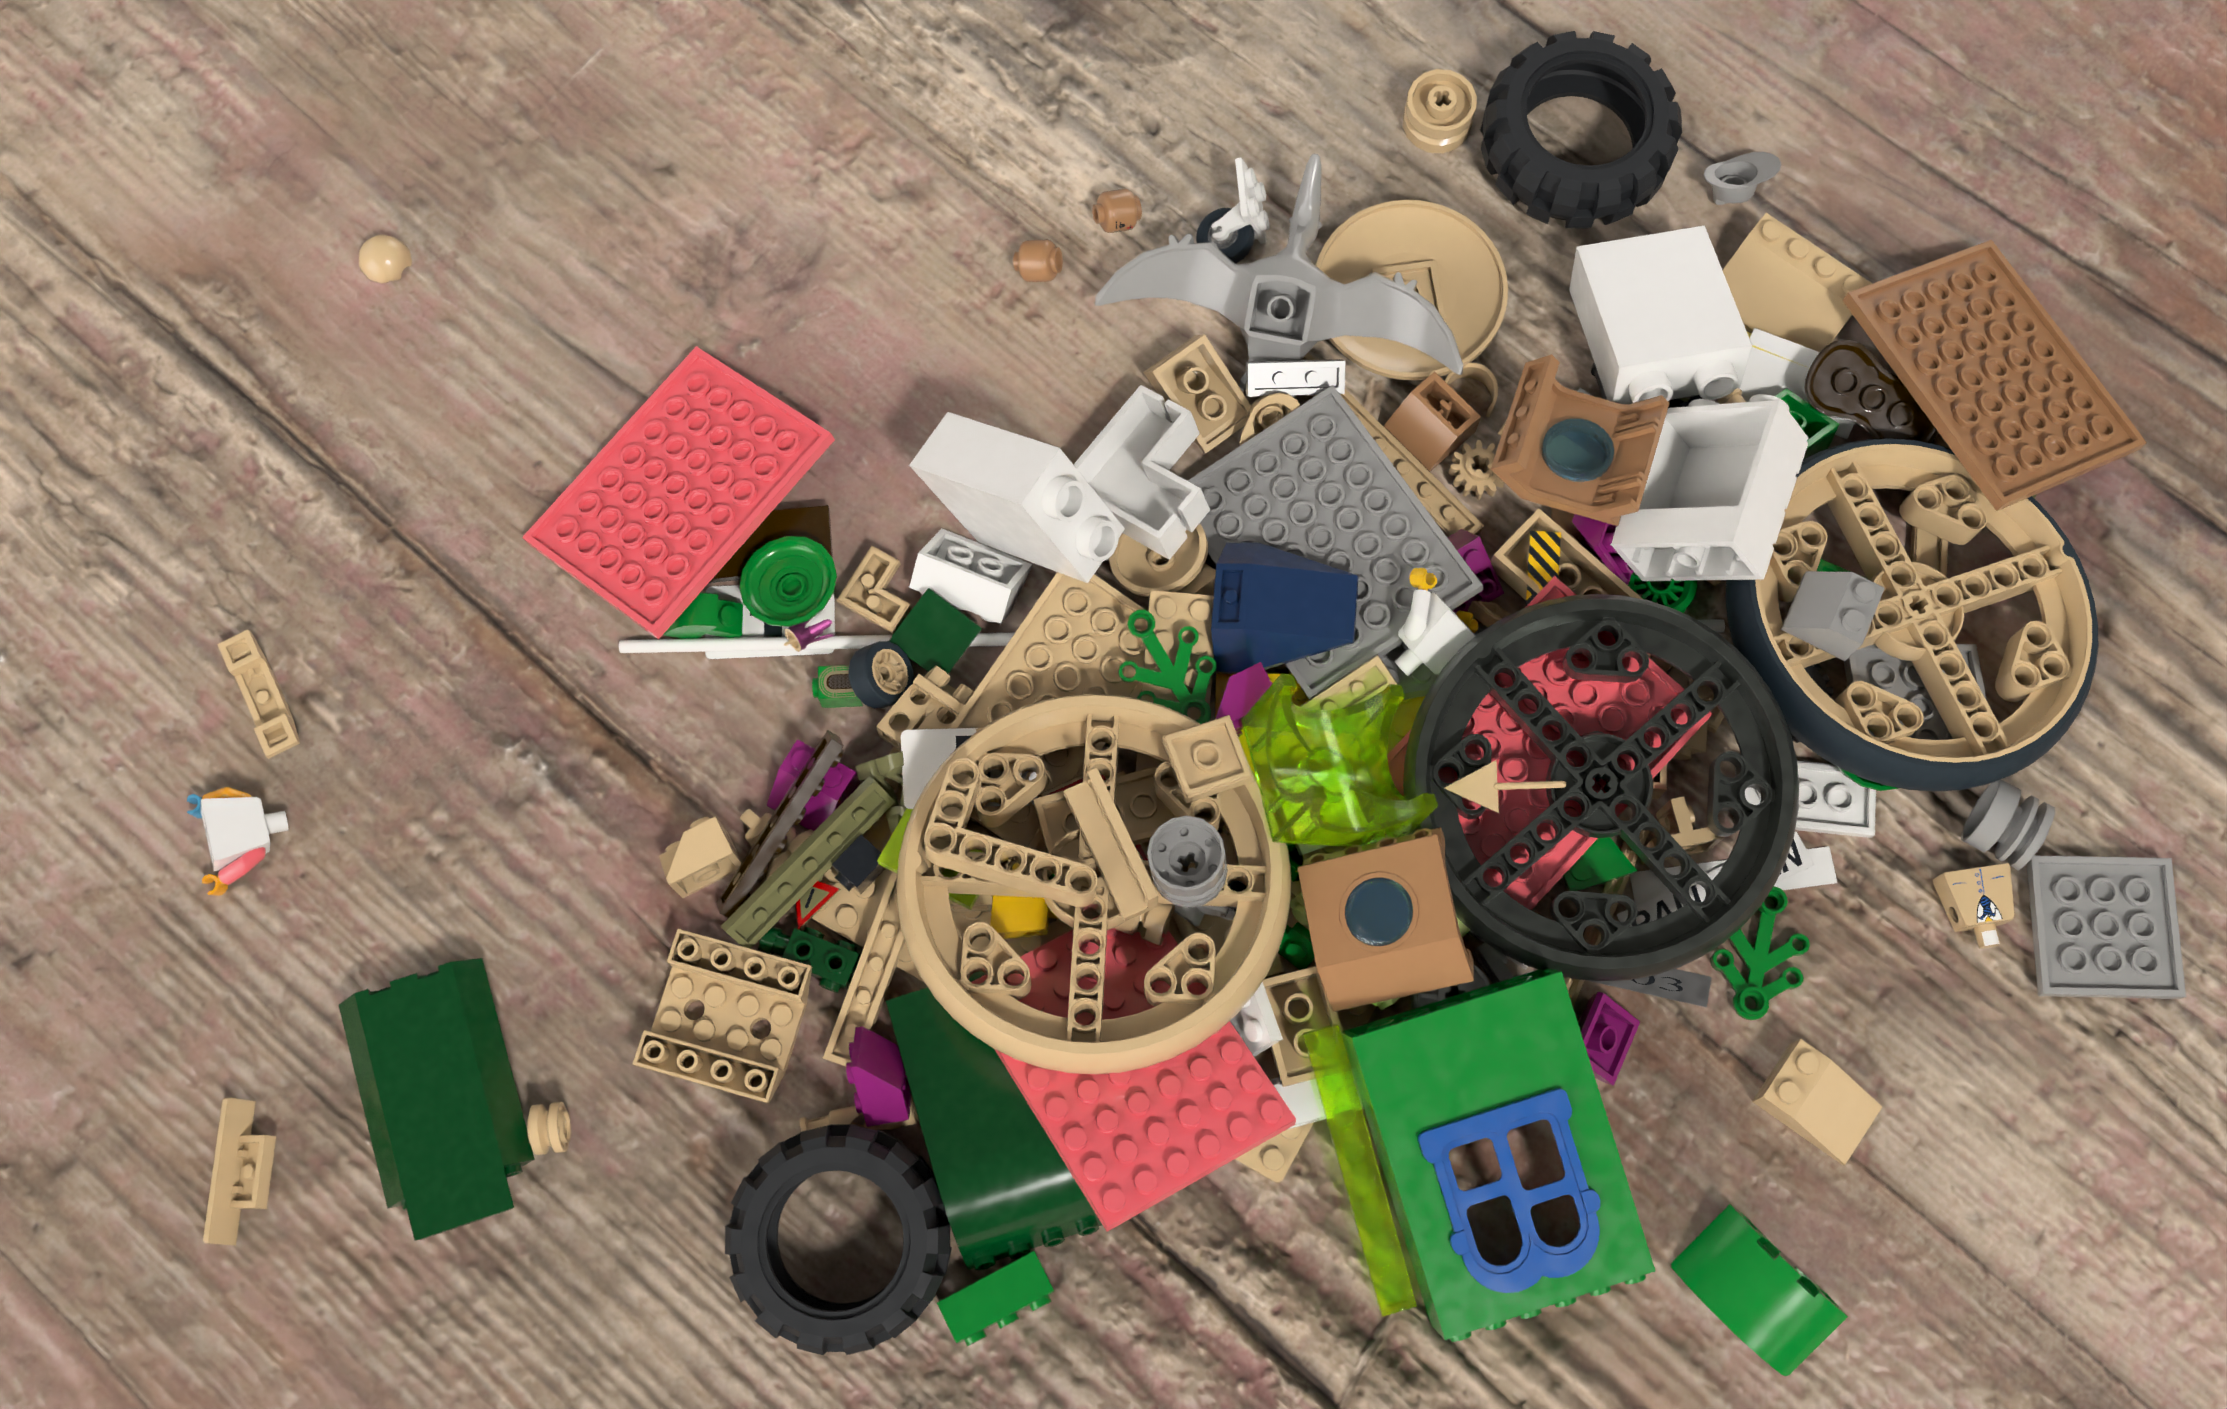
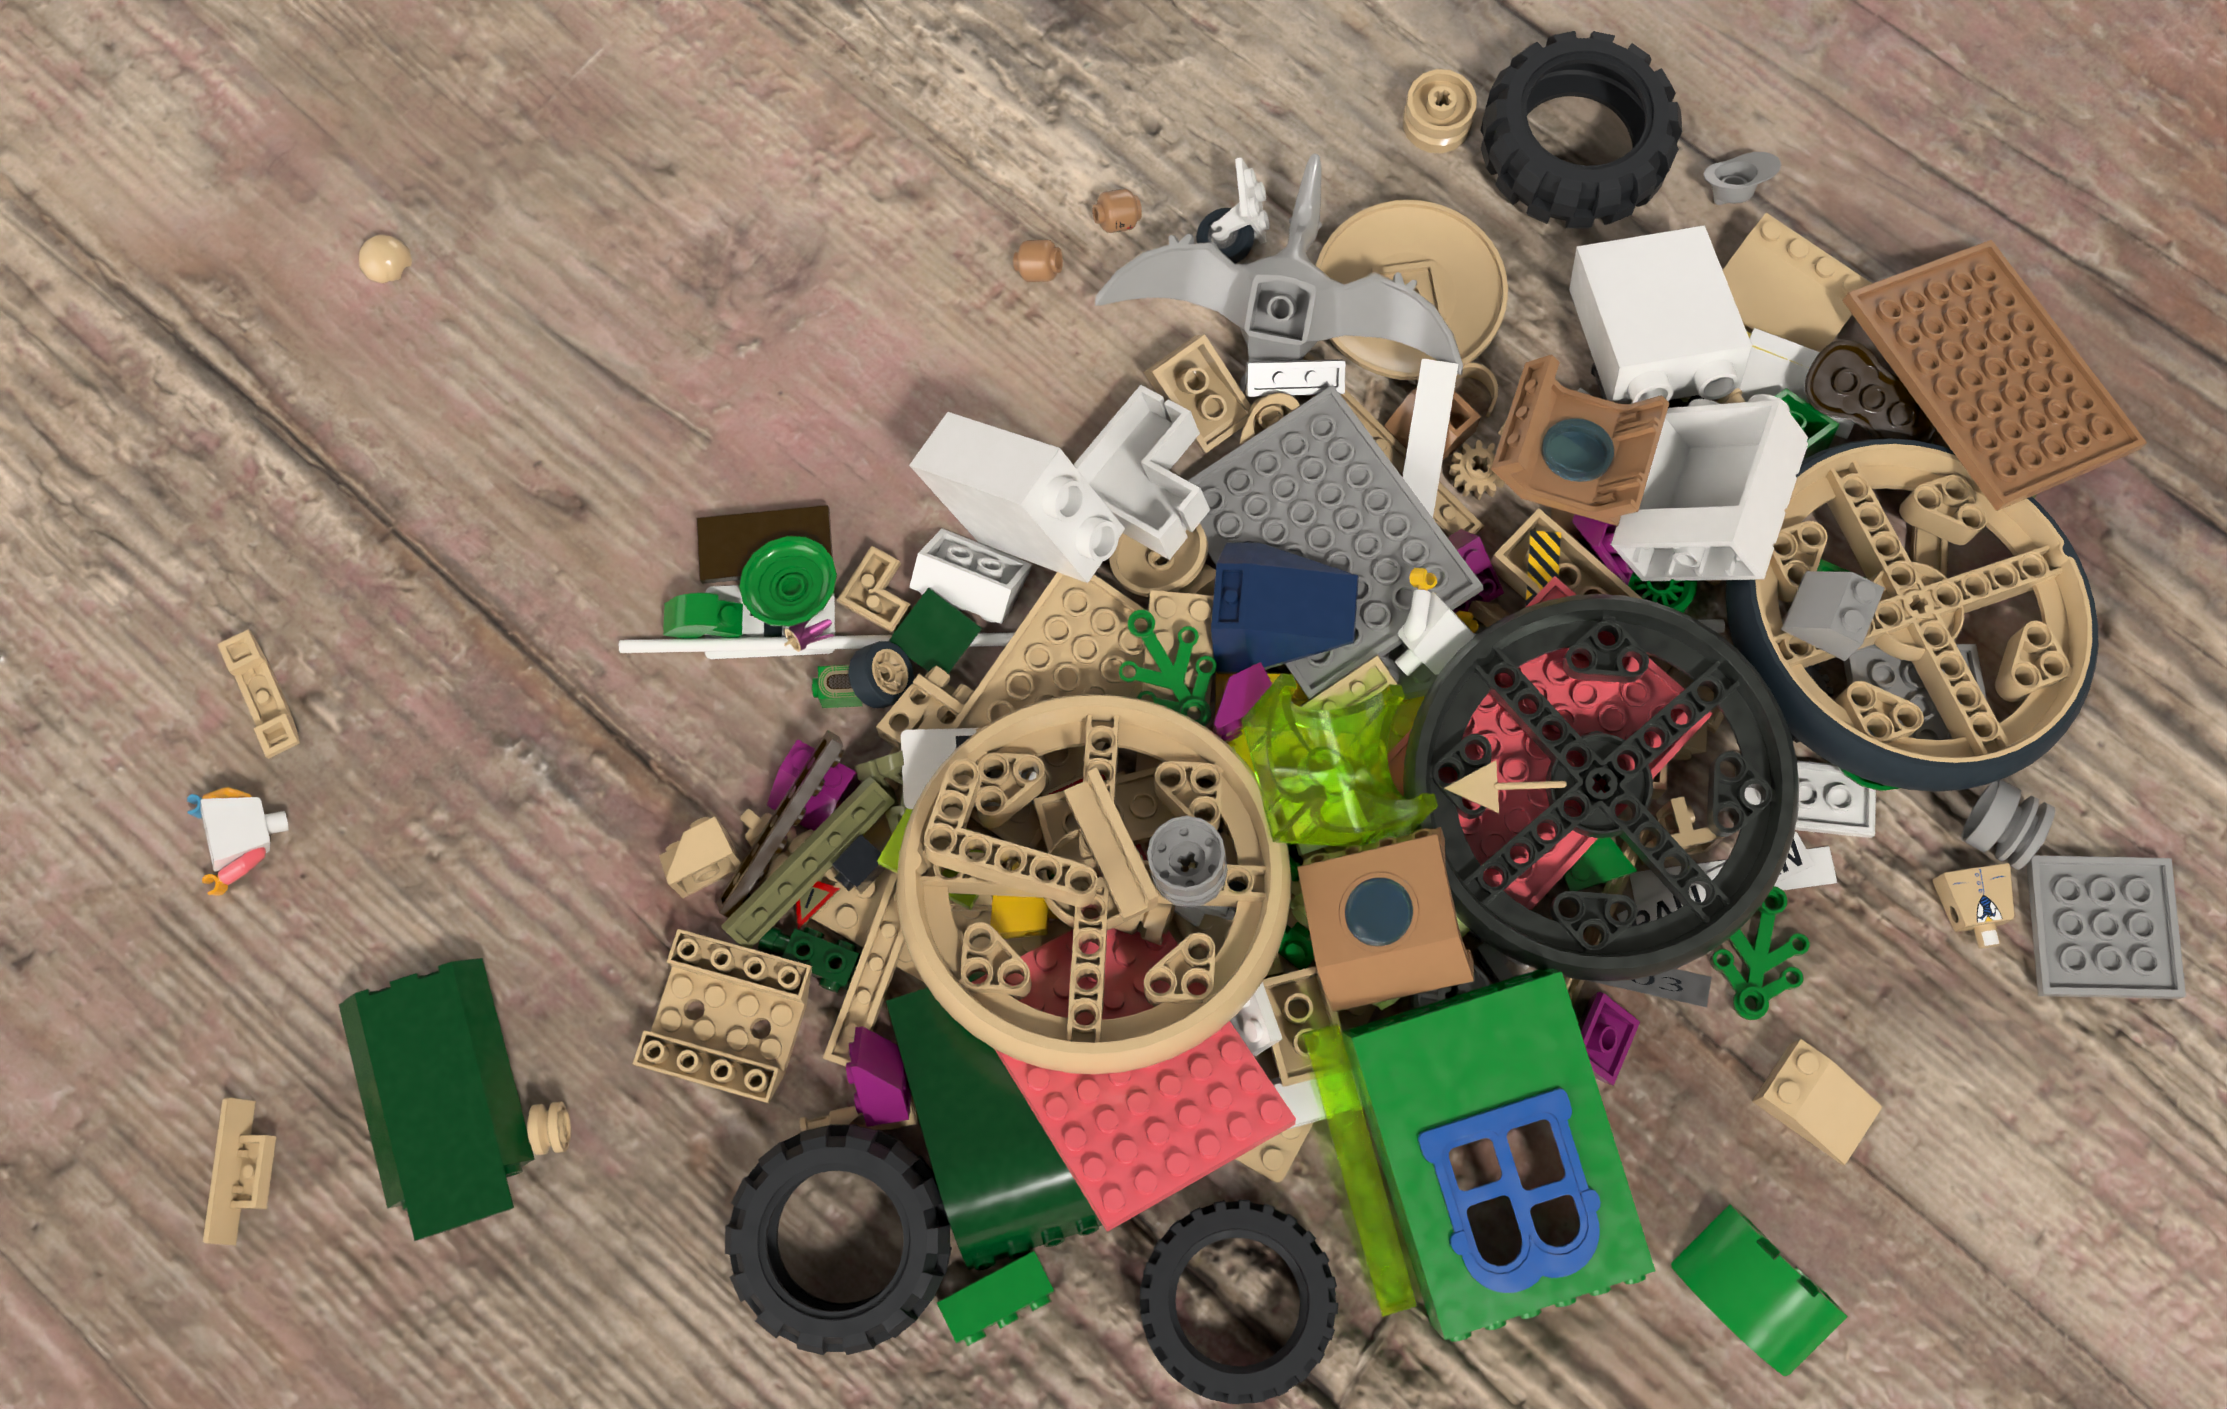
(678, 491): coral plate -> none
(1207, 759): tan tile -> none
(1316, 1293): none -> black tyre
(1429, 429): none -> white sticker

